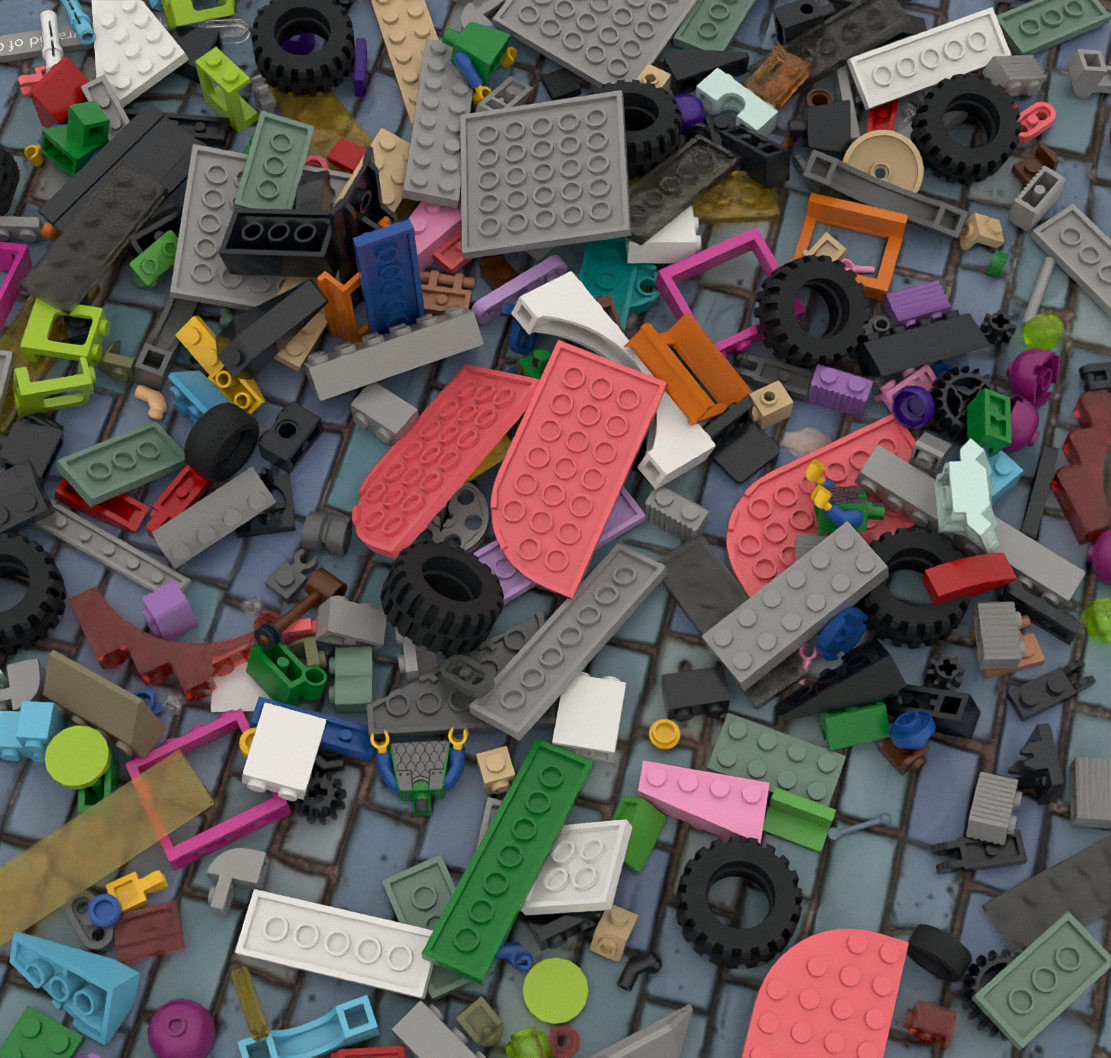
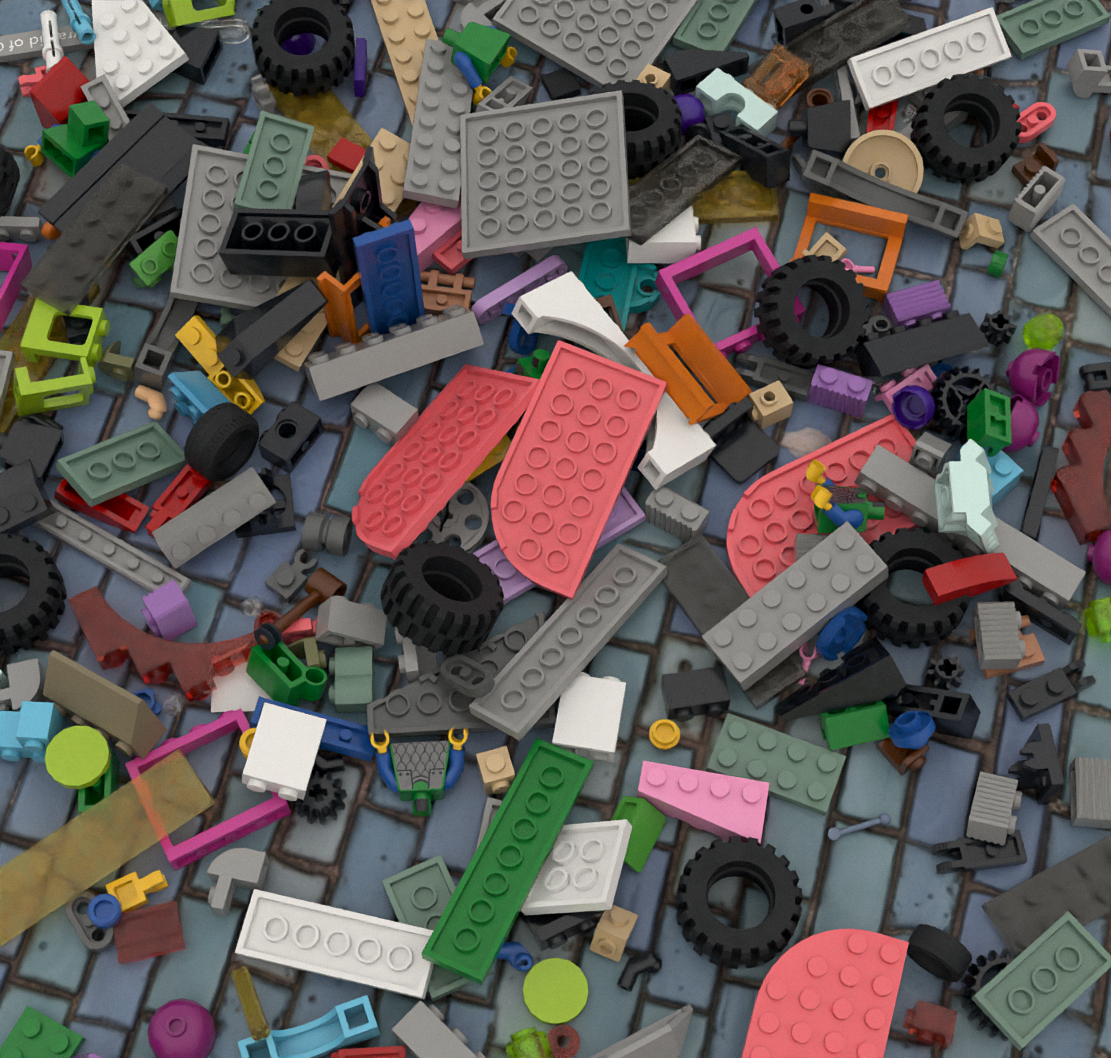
(86, 985): medium azure wedge -> none
(225, 97): lime window -> none
(481, 1023): olive plate -> none
(496, 271): reddish brown bracket -> none
(798, 820): bright green panel -> none
(1016, 74): light grey brick -> none
(1039, 290): light grey bar -> none

